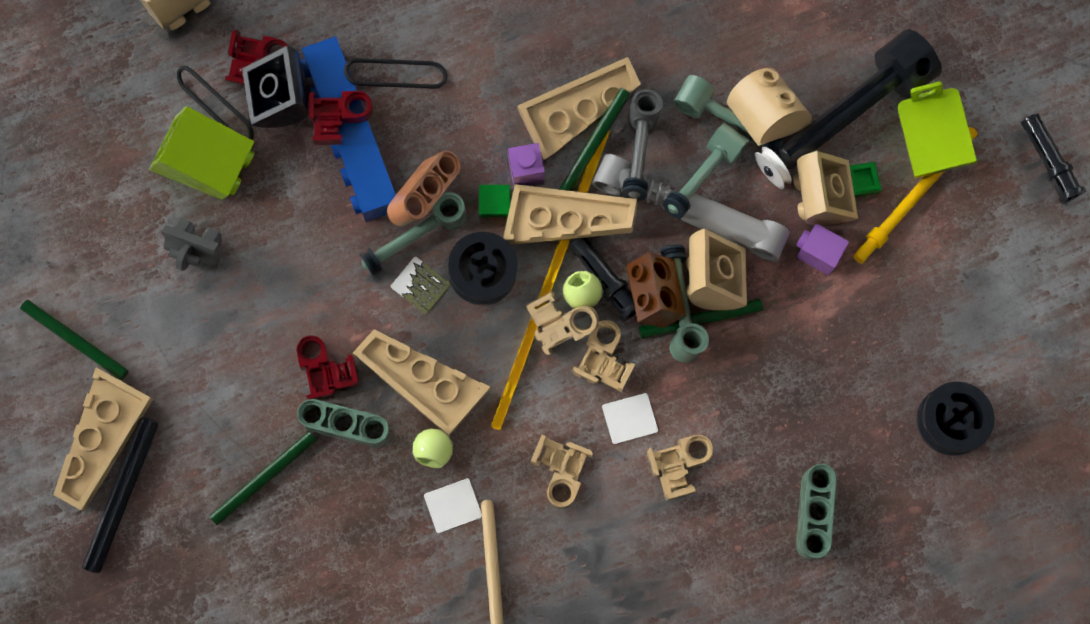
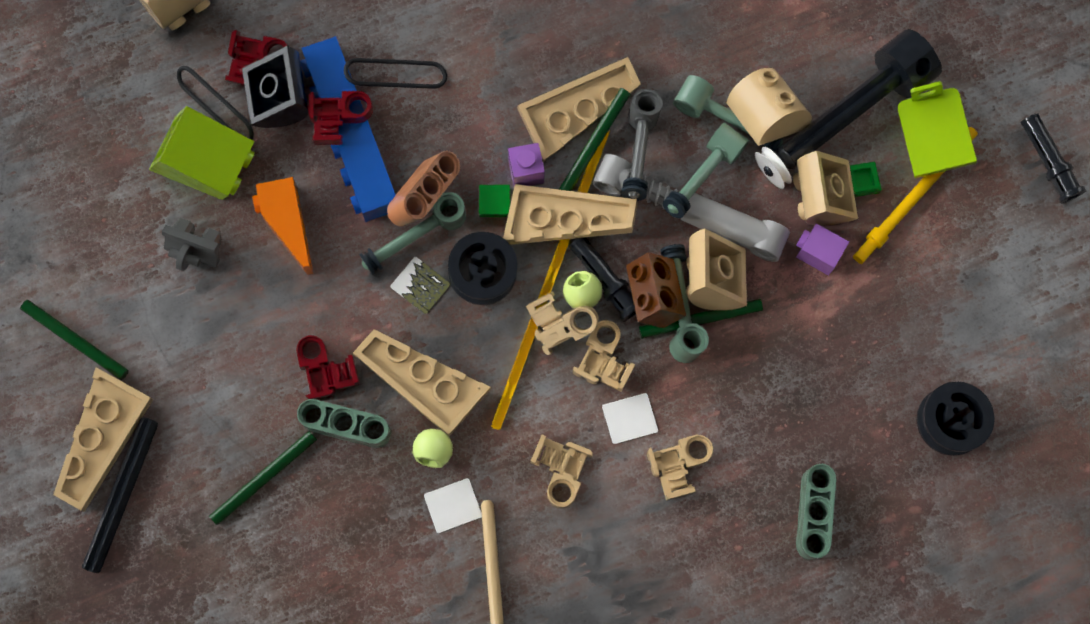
(281, 210): none -> orange slope

